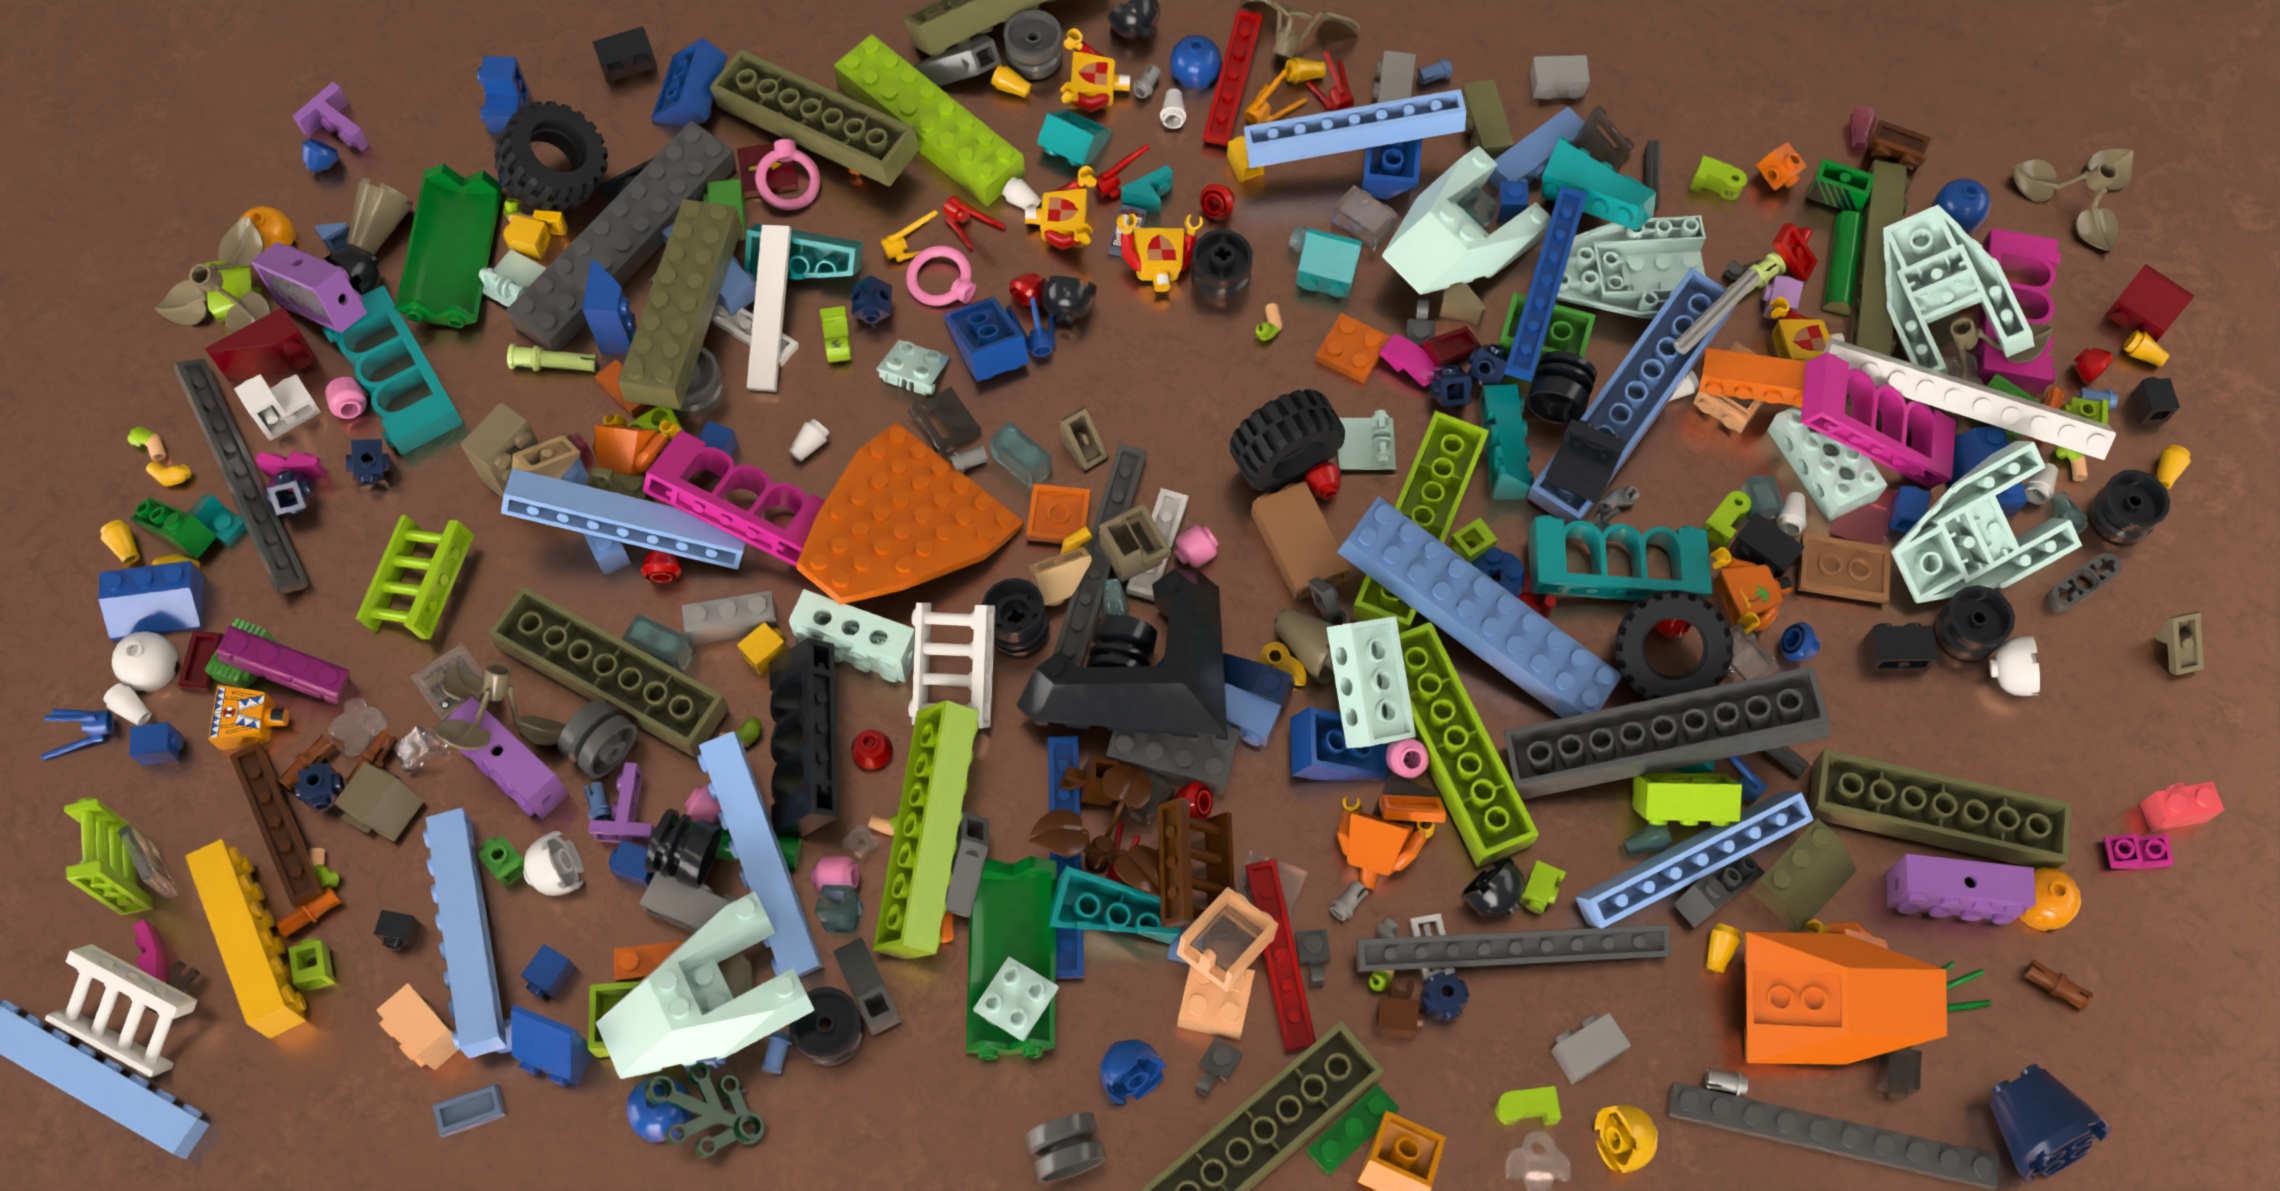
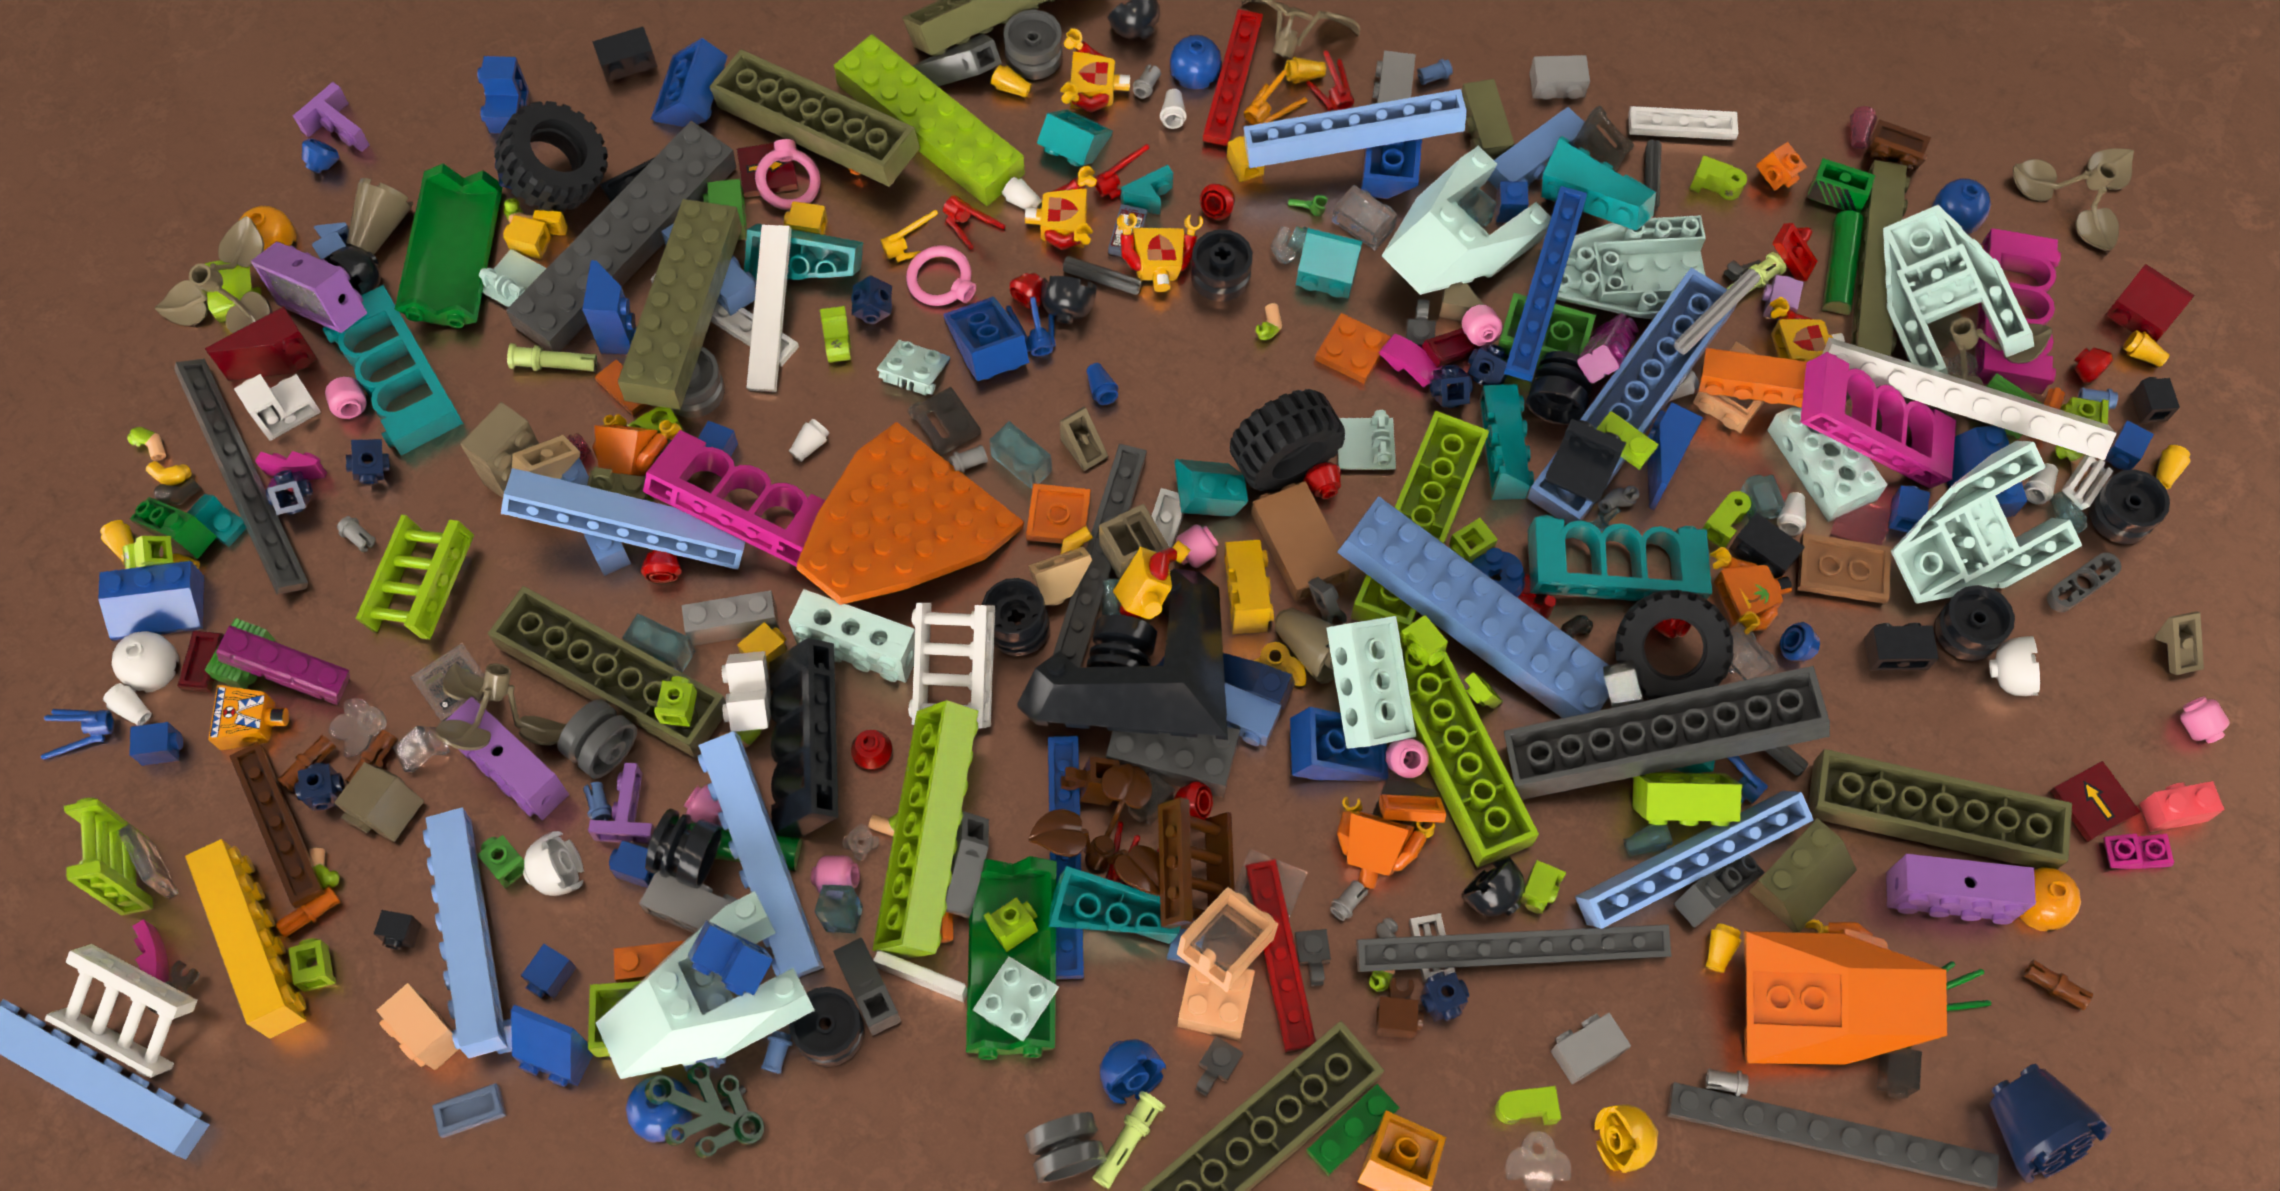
(147, 552): none -> lime leg
(174, 494): none -> clear smoke arm
(328, 245): none -> medium blue slope
(351, 529): none -> light grey pin
(676, 711): none -> lime brick
(730, 956): none -> blue brick
(750, 693): none -> white brick
(806, 218): none -> yellow brick
(920, 975): none -> white tile
(1012, 923): none -> lime brick
(1102, 275): none -> dark grey axle
(1102, 386): none -> blue cone
(1135, 1127): none -> yellowish green pin
(1148, 581): none -> yellow torso
(1210, 488): none -> teal slope
(1248, 586): none -> yellow wedge
(1280, 249): none -> clear arm
(1313, 205): none -> bright green hand
(1424, 641): none -> lime brick
(1482, 325): none -> bright pink head
(1482, 692): none -> lime plate
(1577, 625): none -> clear smoke arm
(1607, 347): none -> magenta brick
(1623, 683): none -> clear smoke brick
(1638, 445): none -> lime plate
(1673, 433): none -> blue slope
(1683, 123): none -> white plate
(2096, 801): none -> dark red tile
(2097, 469): none -> white tile
(2128, 446): none -> blue brick
(2204, 719): none -> bright pink head

